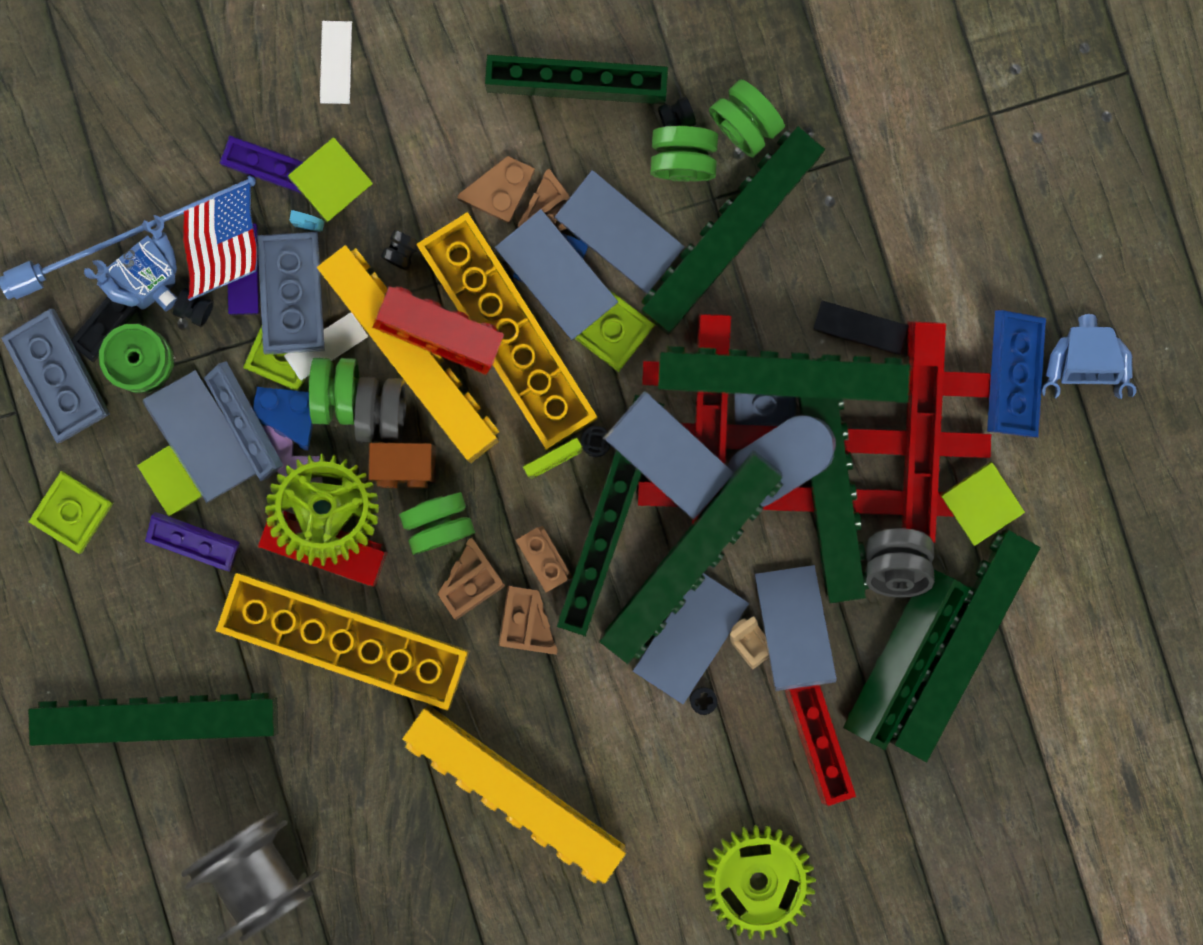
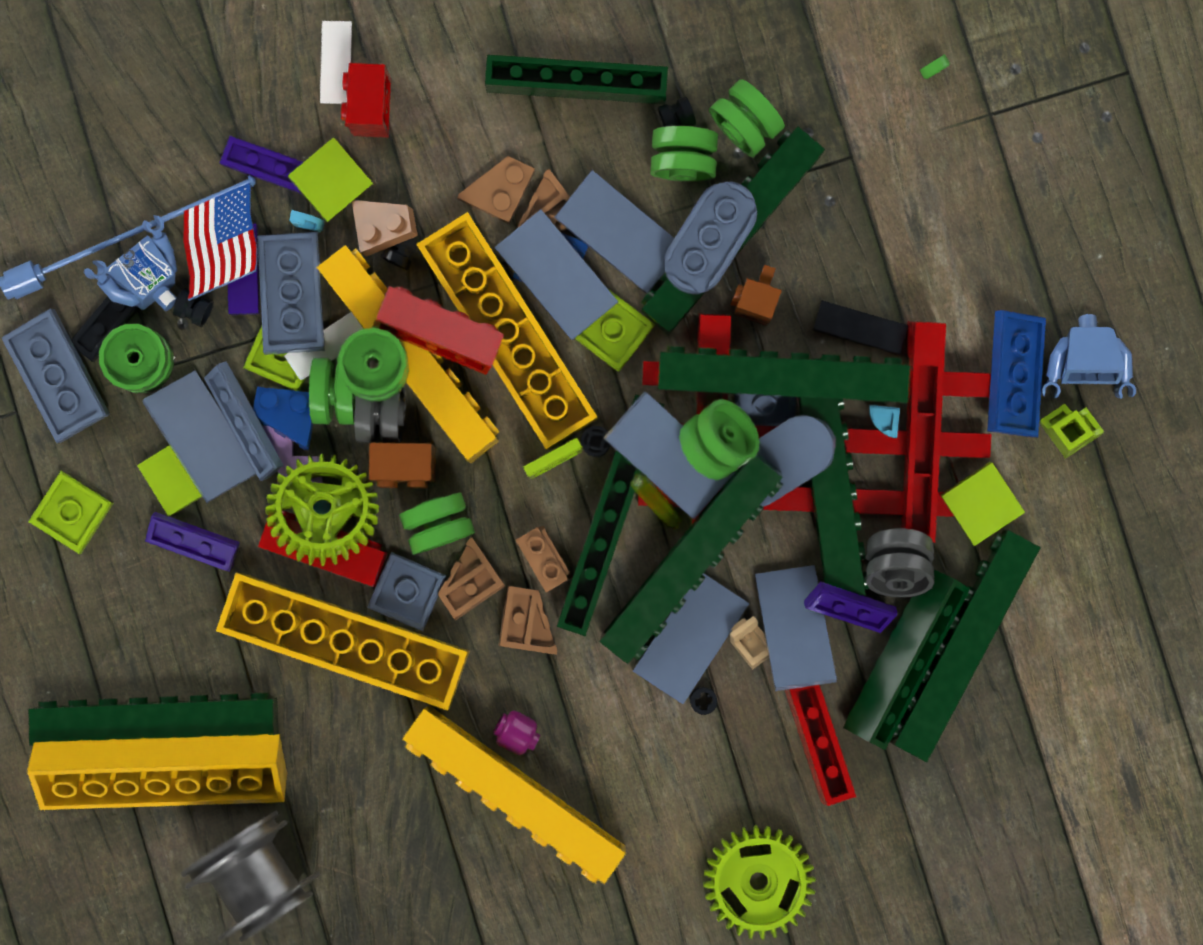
(158, 772): none -> yellow brick
(367, 100): none -> red brick
(382, 225): none -> medium nougat wing
(382, 348): none -> bright green wheel
(407, 591): none -> sand blue tile
(516, 732): none -> magenta head
(656, 501): none -> clear neon green axle
(710, 237): none -> sand blue tile
(719, 439): none -> bright green wheel
(757, 299): none -> dark orange brick
(850, 607): none -> dark purple tile
(885, 419): none -> medium azure tile
(934, 67): none -> bright green tile
(1071, 429): none -> lime brick

